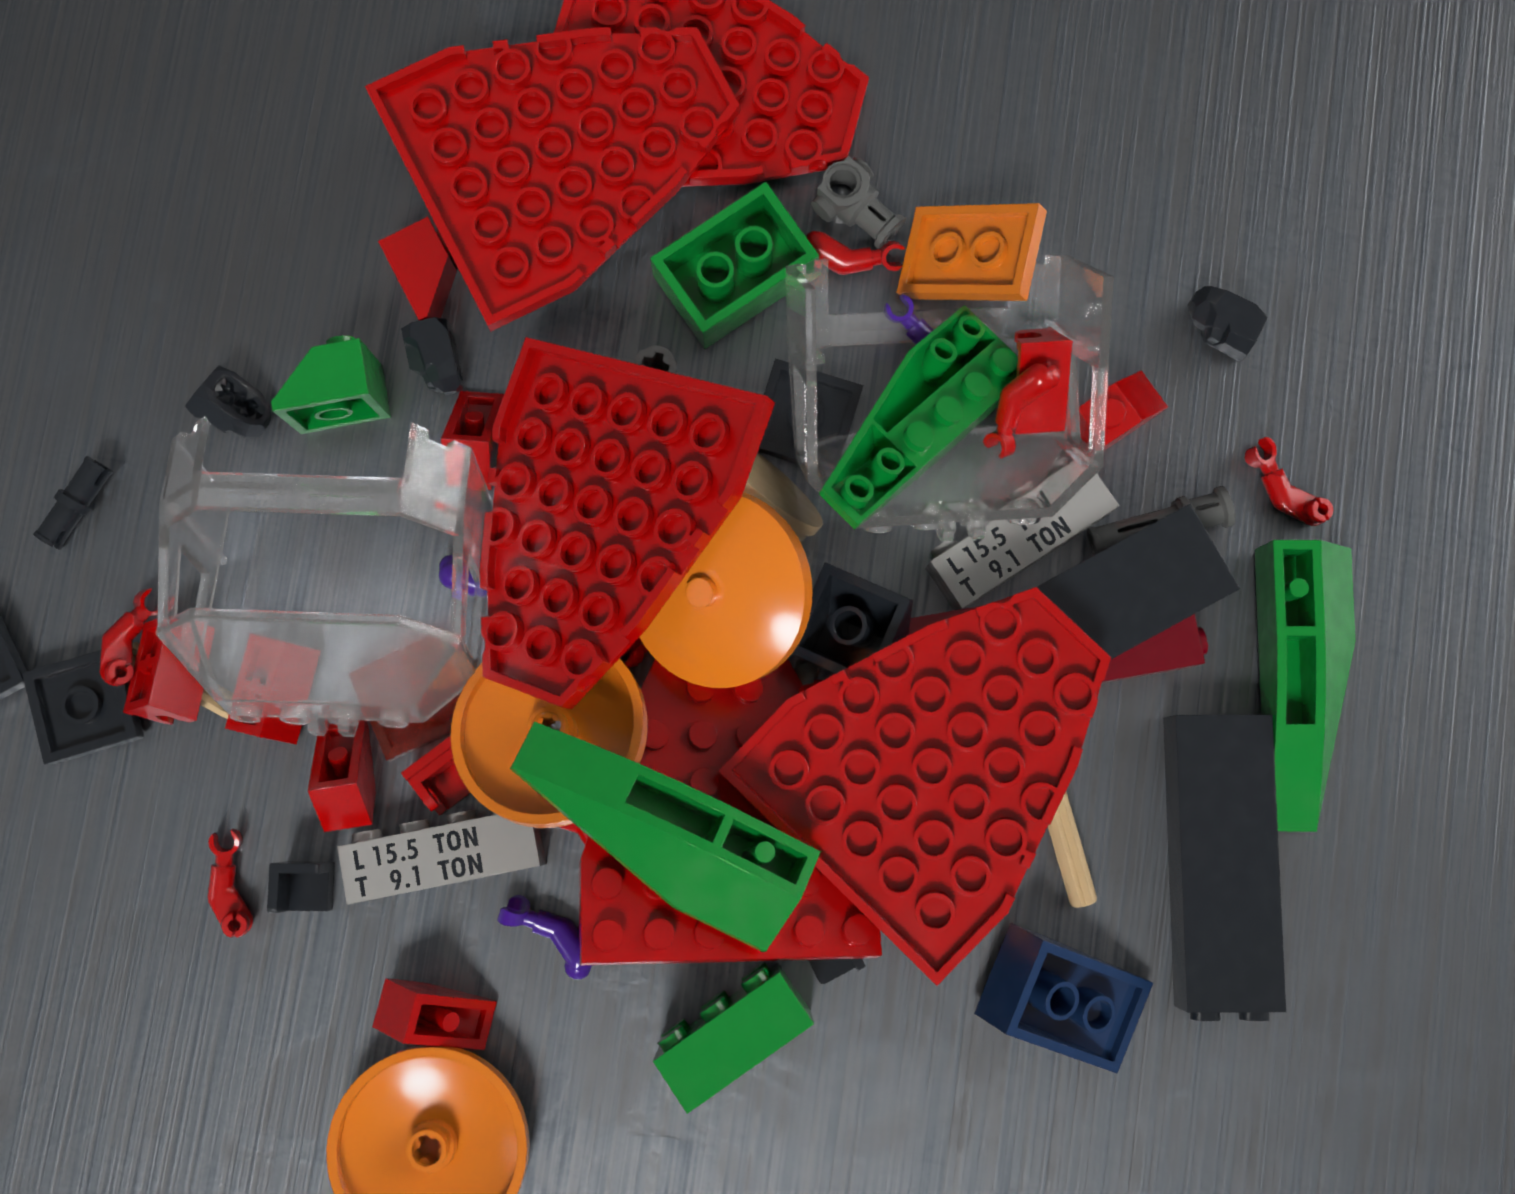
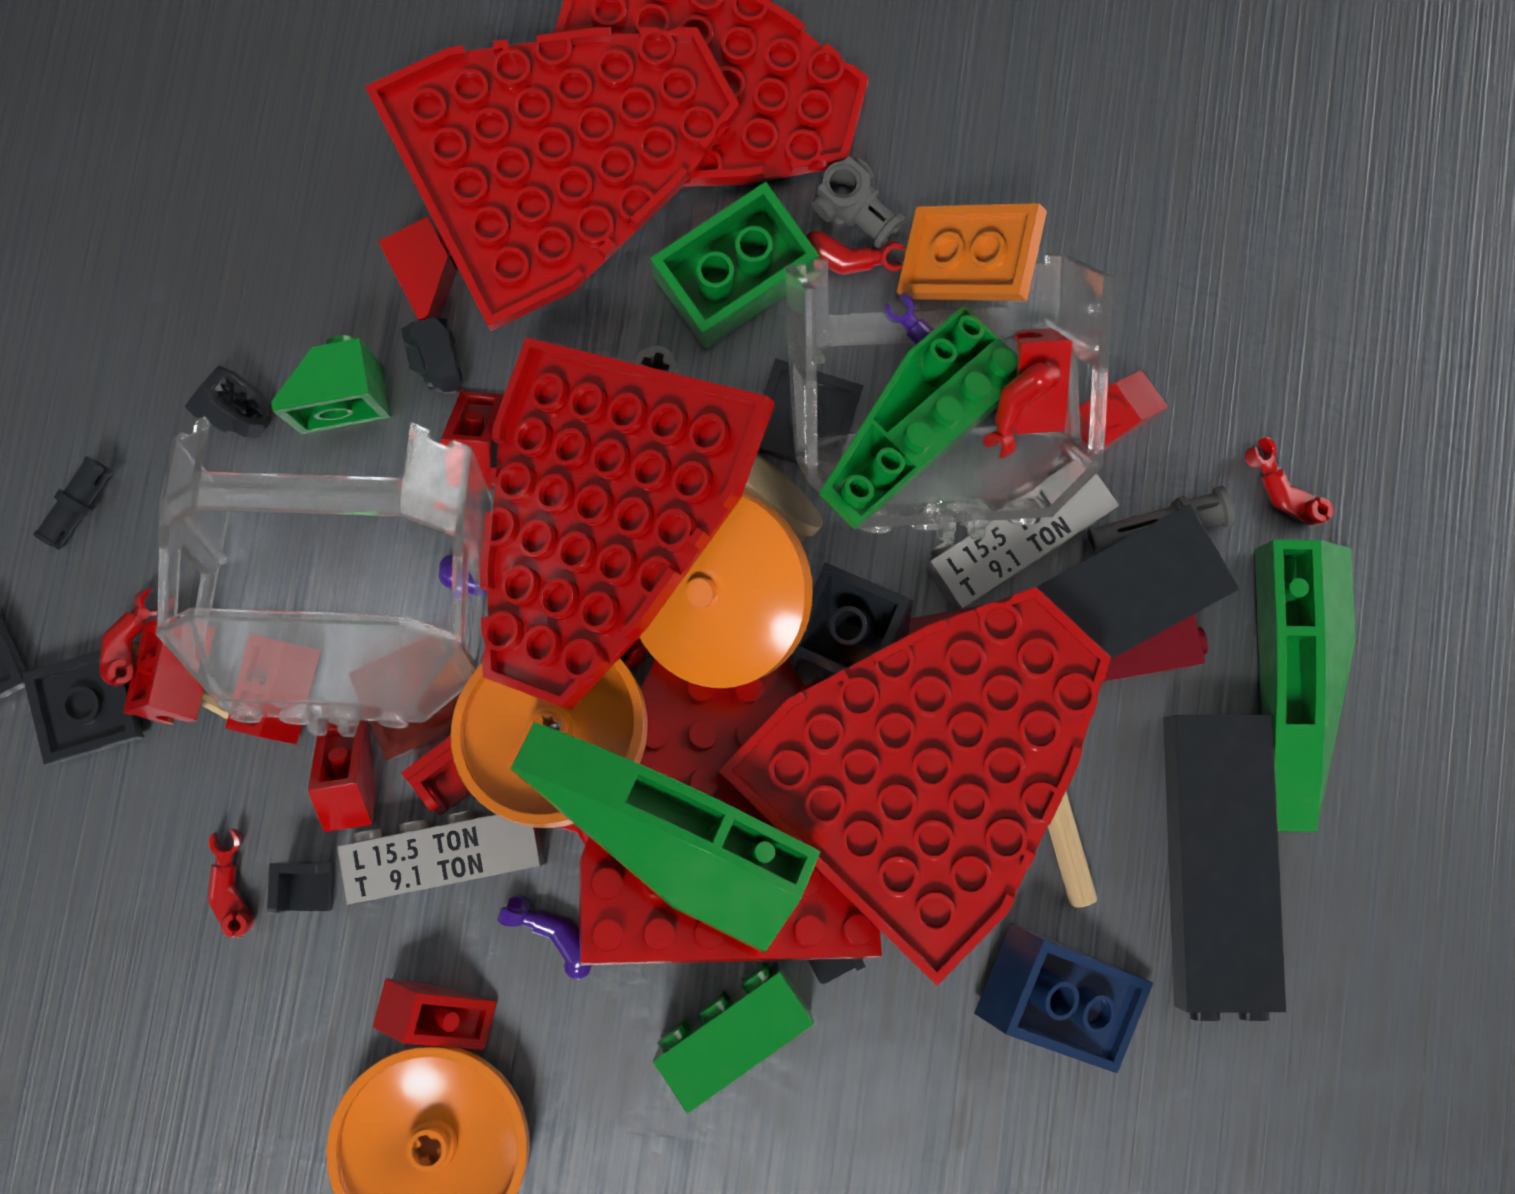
(1226, 320): black rock -> none

